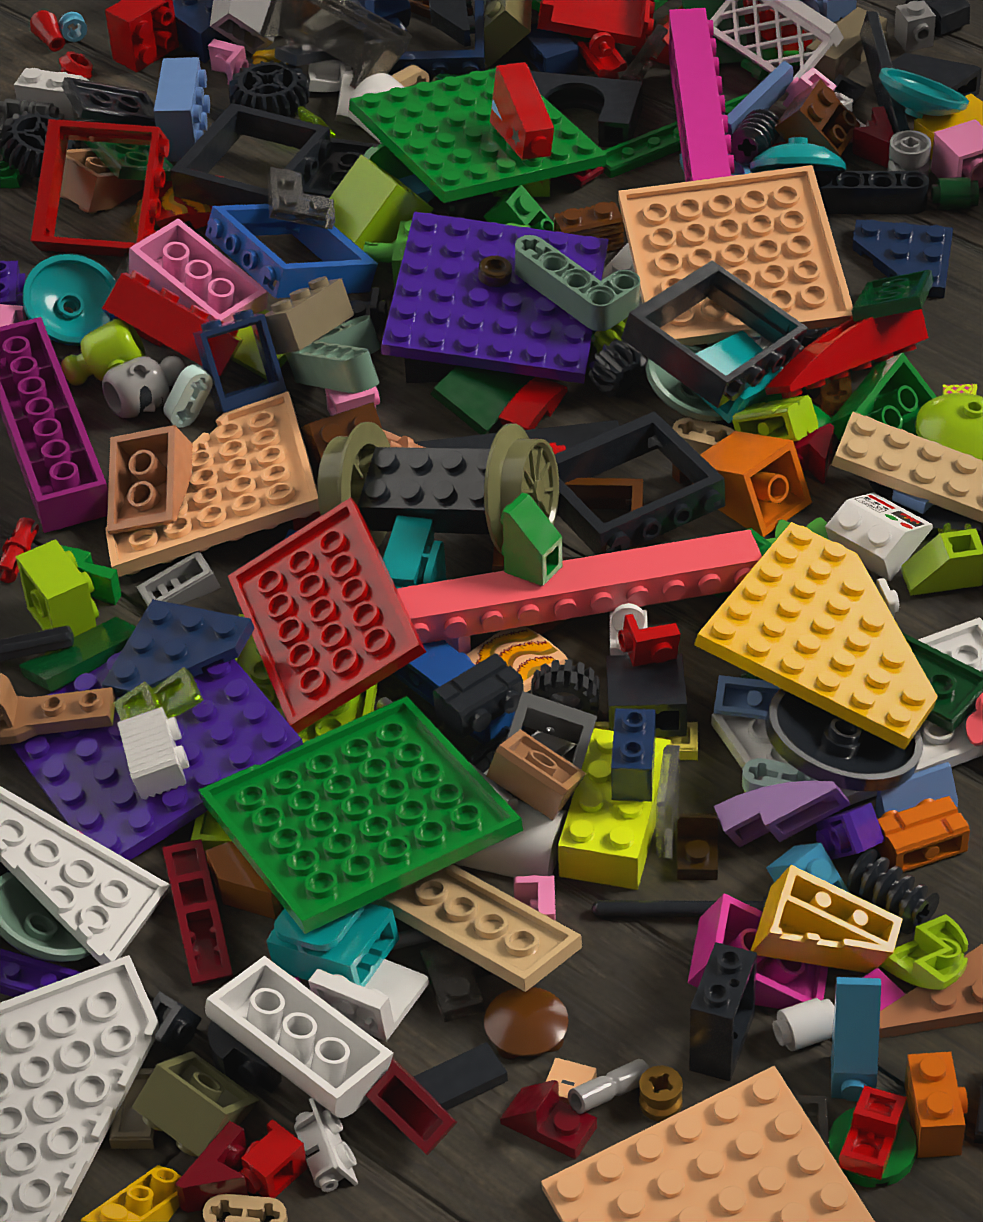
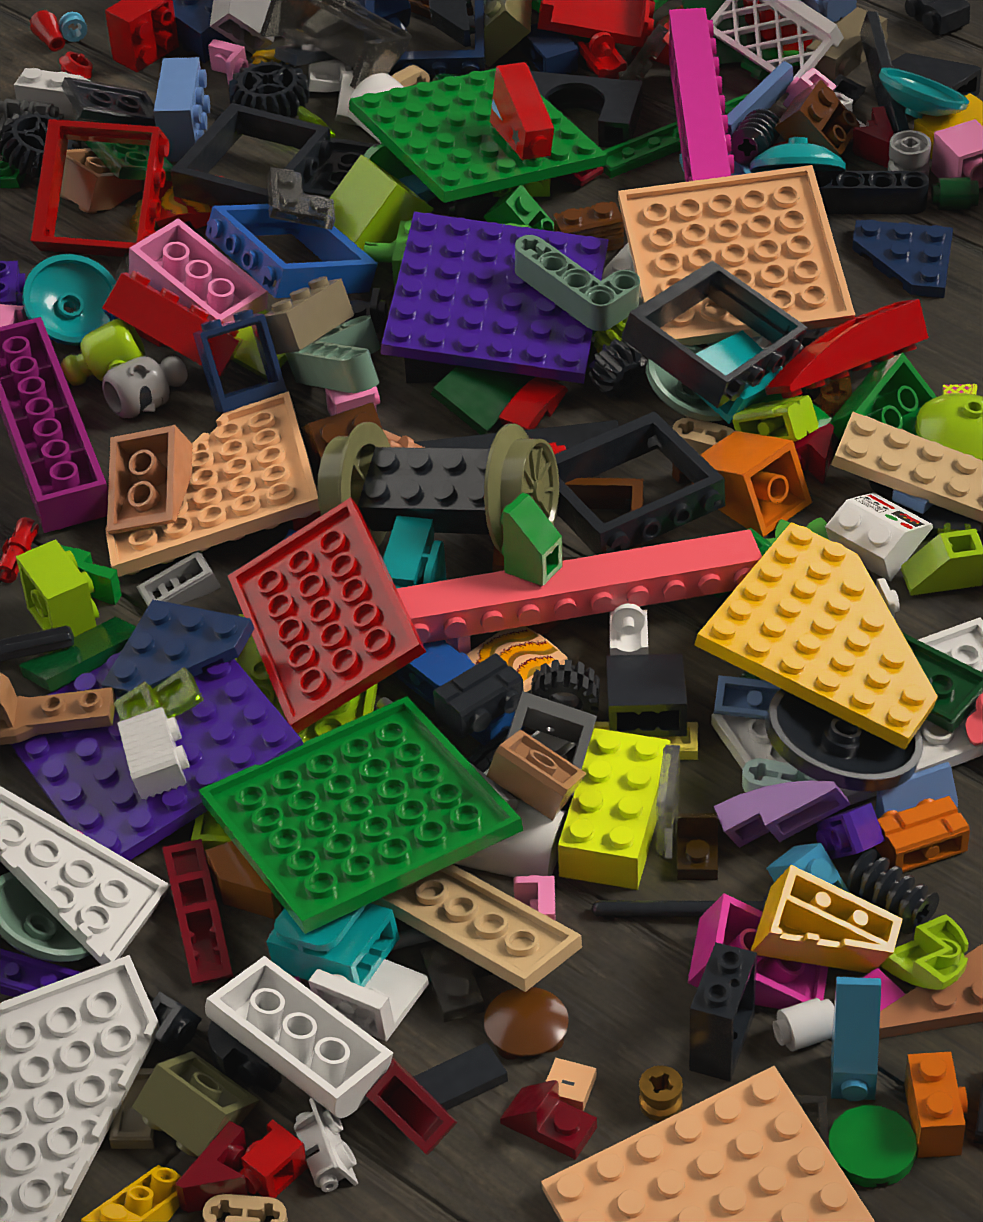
(188, 395): light aqua beam -> none
(495, 271): dark brown tile -> none
(606, 1087): light grey piece -> none
(633, 755): dark blue brick -> none
(648, 644): red bracket -> none
(872, 1132): red slope -> none
(893, 295): dark green tile -> none
(914, 25): light grey brick -> none

